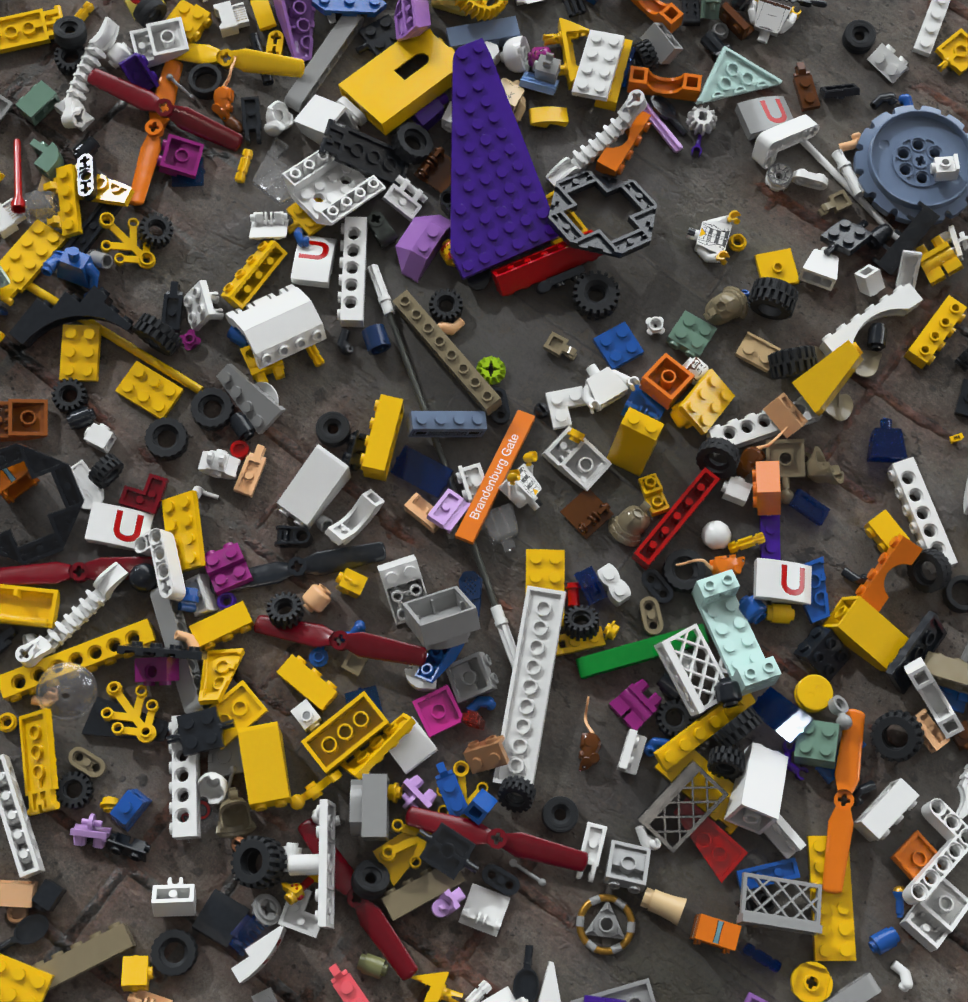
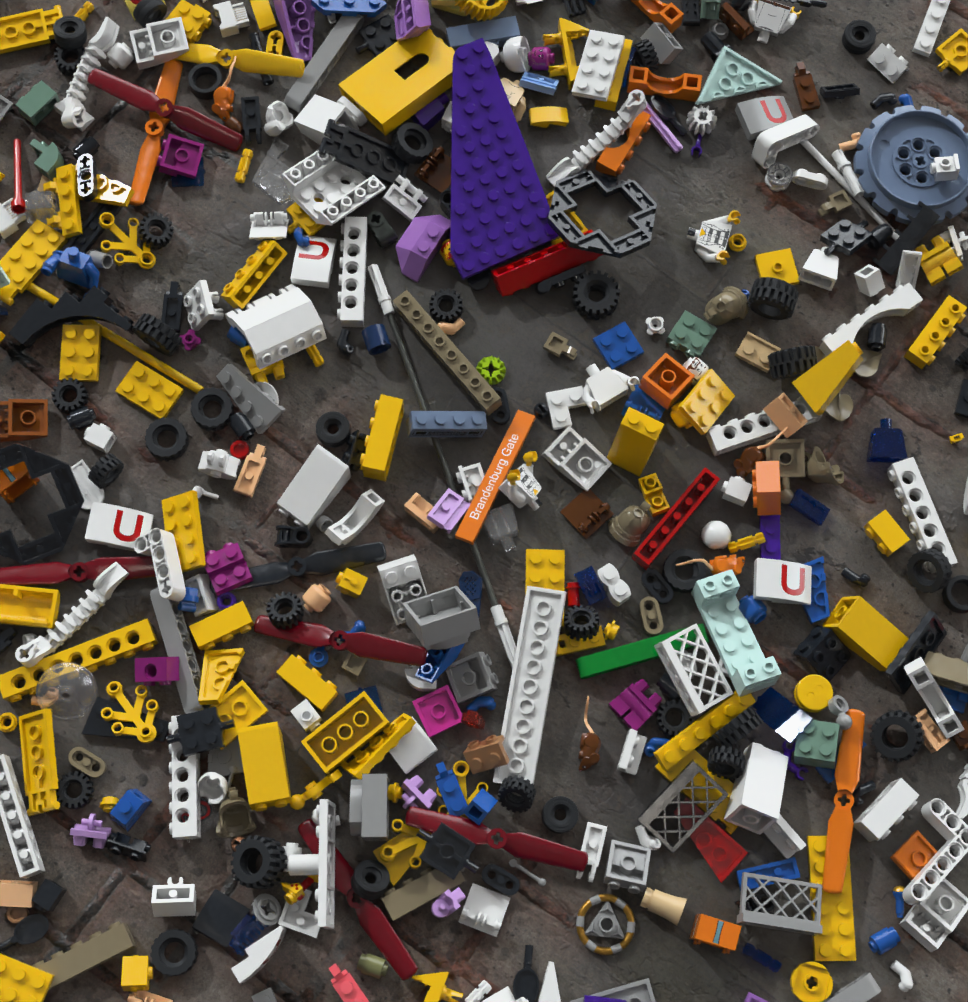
(137, 71): dark purple bracket -> none
(143, 578): black hair -> none
(148, 499): dark red plate -> none
(156, 648): black wing -> none
(170, 77): light grey hinge -> none
(186, 637): light nougat arm -> none
(421, 471): clear blue piece -> none
(547, 68): light grey brick -> none
(576, 436): yellow plate -> none
(722, 447): black tyre -> none
(728, 693): black head -> none
(780, 613): yellow brick -> none
(900, 552): orange arch -> none

